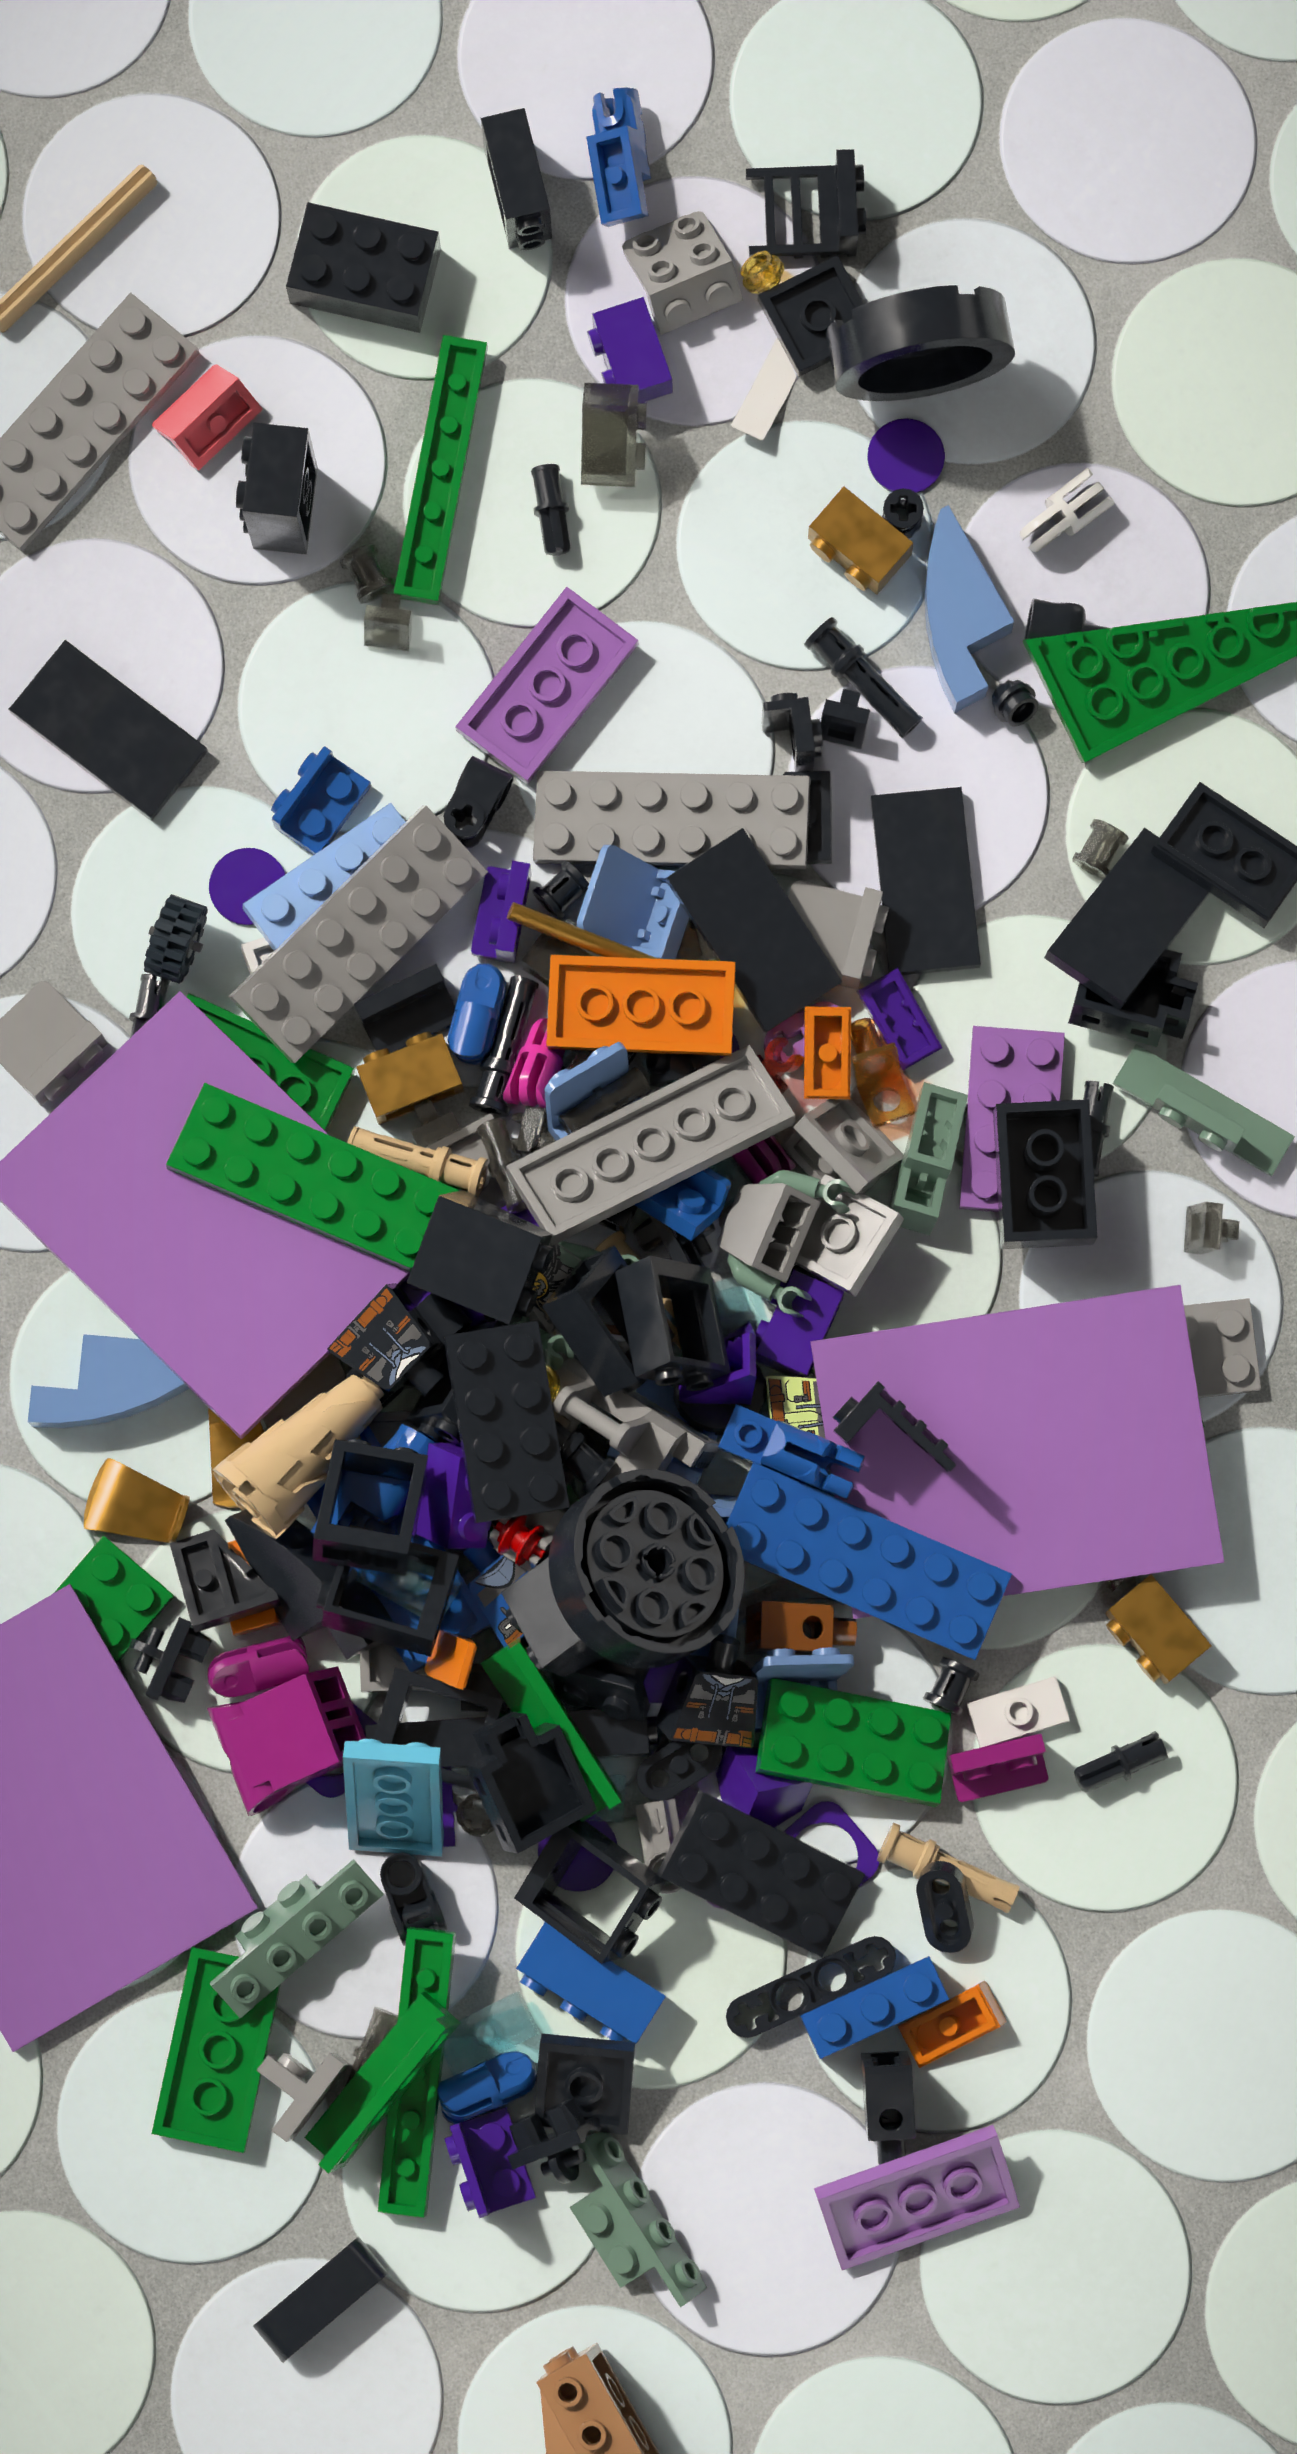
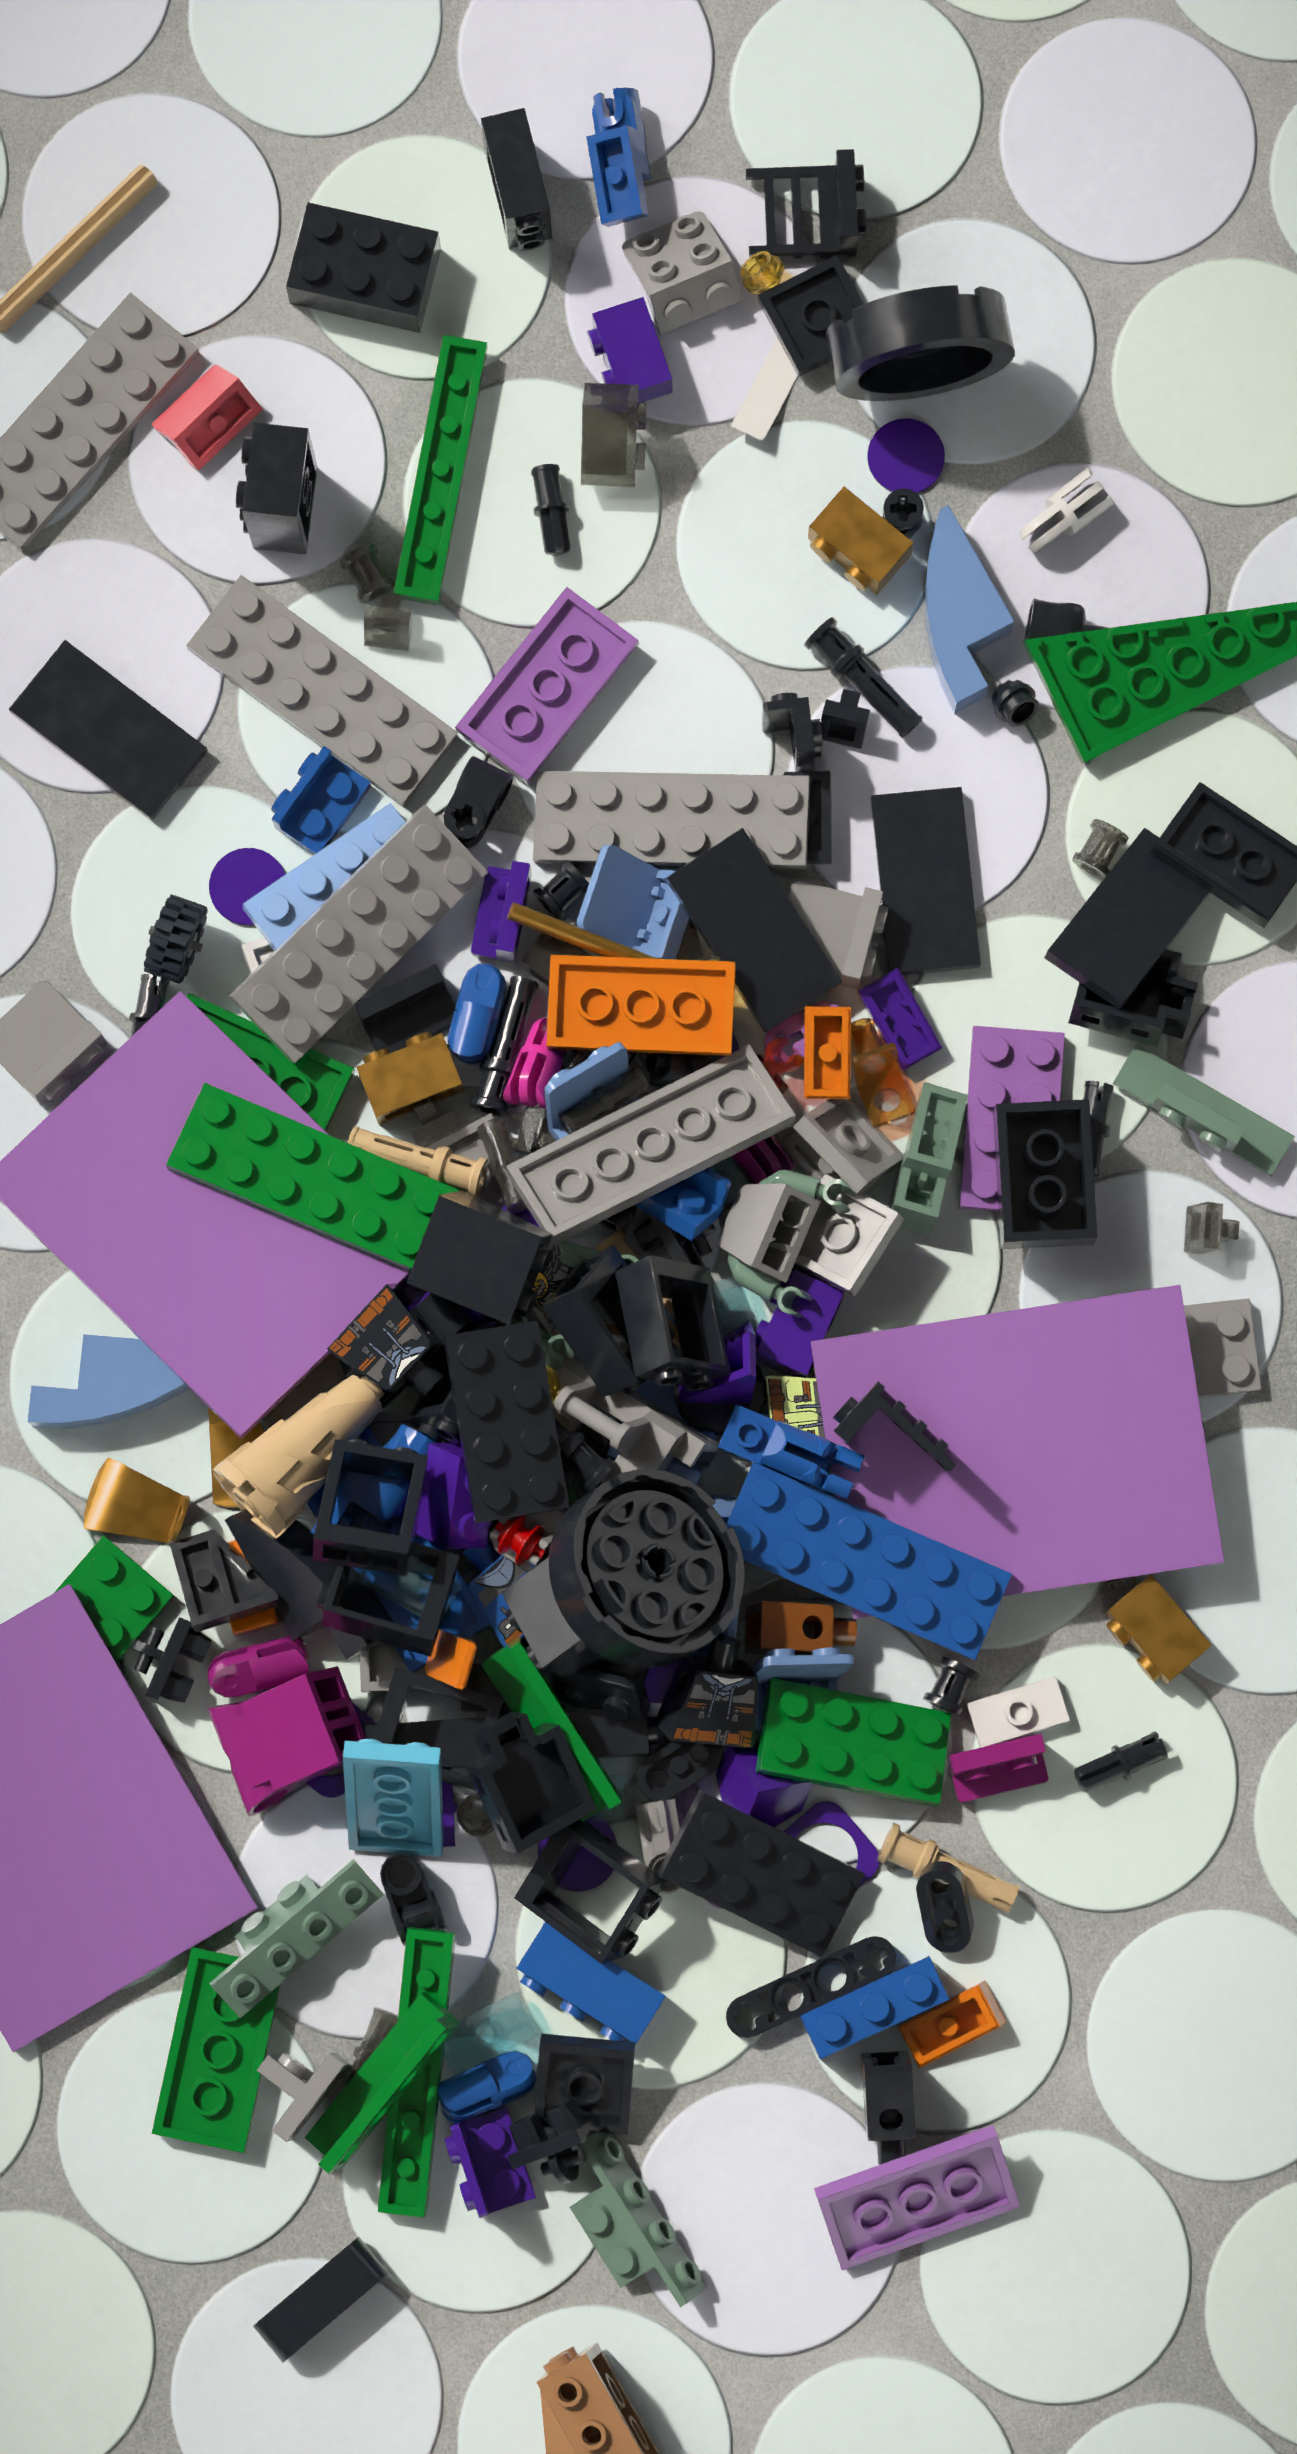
(322, 690): none -> light grey plate

